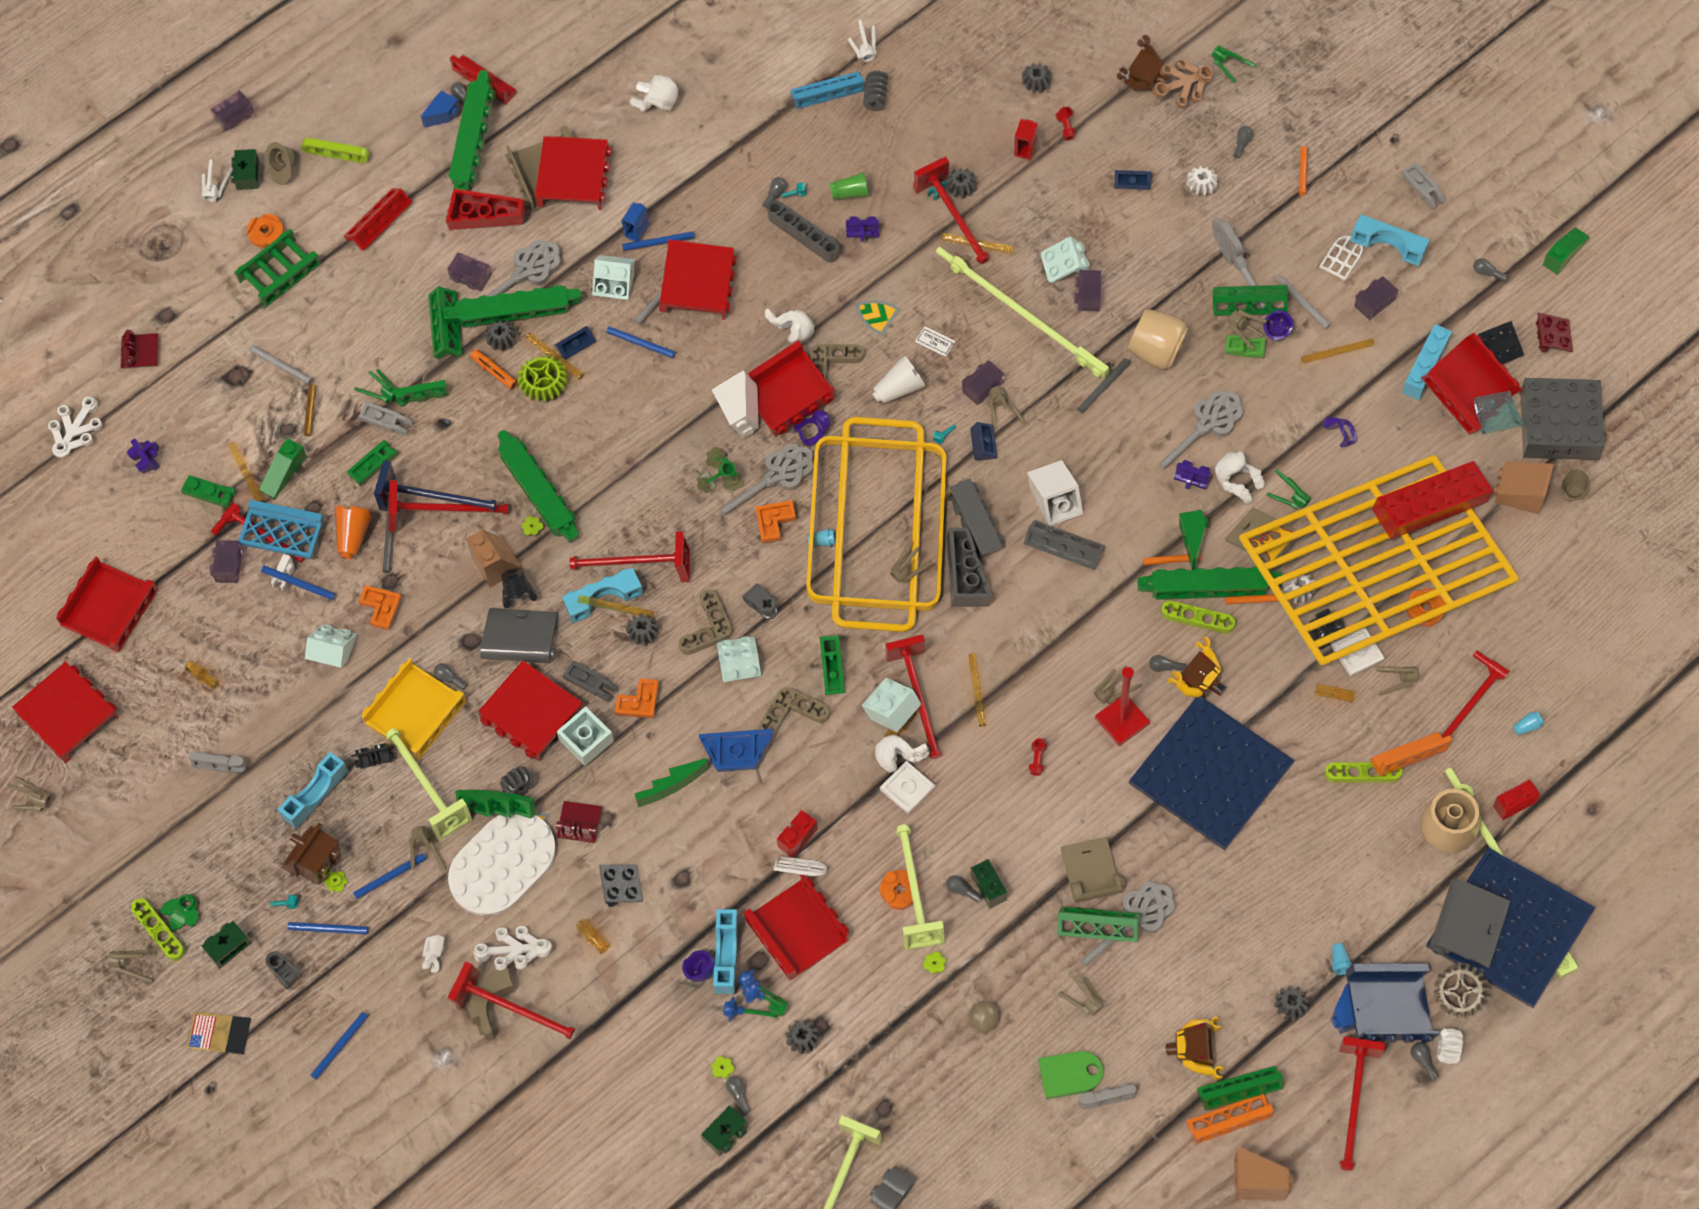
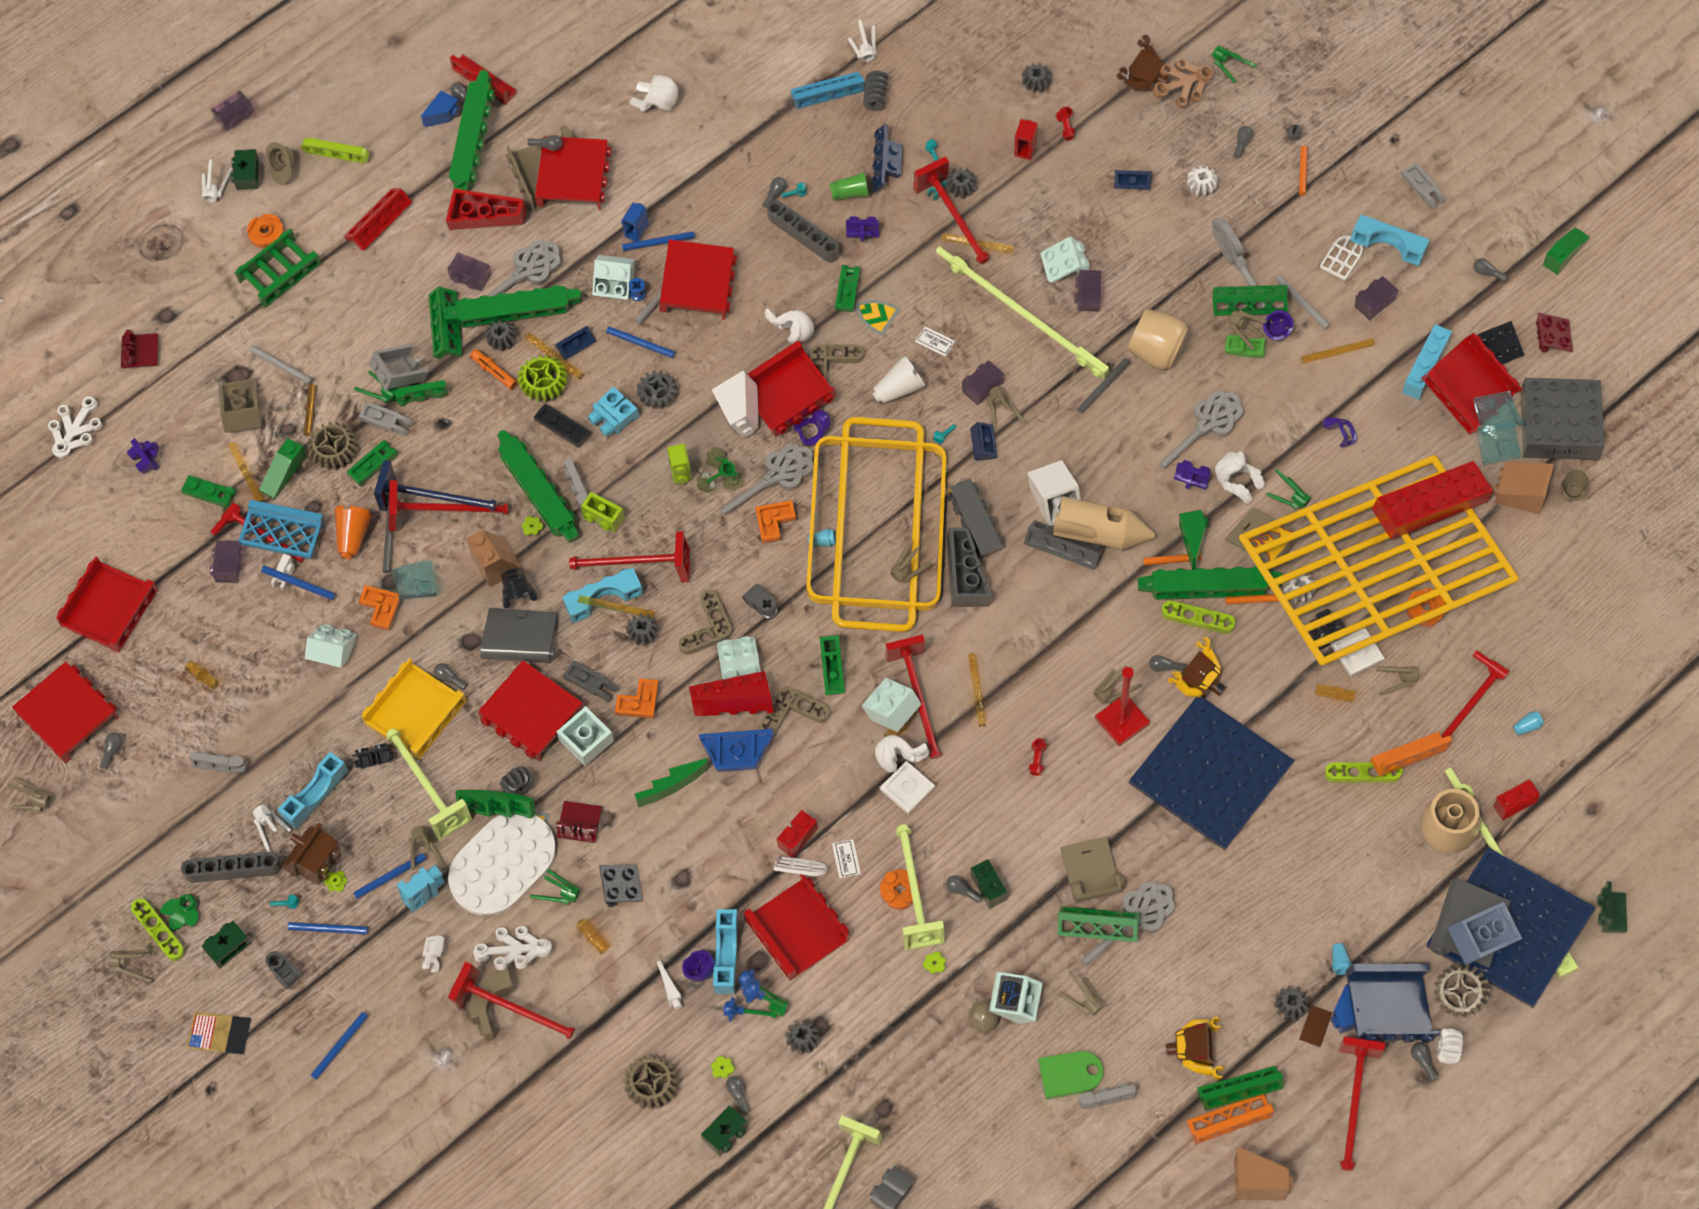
(112, 744): none -> dark grey piece
(223, 862): none -> dark grey beam
(239, 405): none -> dark tan slope
(264, 817): none -> white plant
(324, 453): none -> dark tan gear
(396, 368): none -> light grey window
(415, 580): none -> clear light blue plate
(421, 887): none -> medium azure hips
(551, 142): none -> dark grey piece
(561, 425): none -> black plate
(569, 891): none -> green plant
(577, 486): none -> light grey hinge
(603, 512): none -> lime brick
(614, 412): none -> medium azure hips
(637, 291): none -> blue bush
(657, 389): none -> dark grey gear
(658, 1080): none -> dark tan gear
(673, 994): none -> white piece
(679, 463): none -> lime brick
(732, 695): none -> red wedge
(846, 858): none -> white sticker
(847, 288): none -> green plate
(886, 158): none -> dark blue bracket
(930, 146): none -> teal hand
(1015, 997): none -> light aqua slope
(1100, 524): none -> tan piece
(1298, 132): none -> dark grey hinge
(1315, 1026): none -> reddish brown sticker
(1484, 933): none -> sand blue slope
(1498, 442): none -> clear light blue plate
(1613, 910): none -> clear green bracket

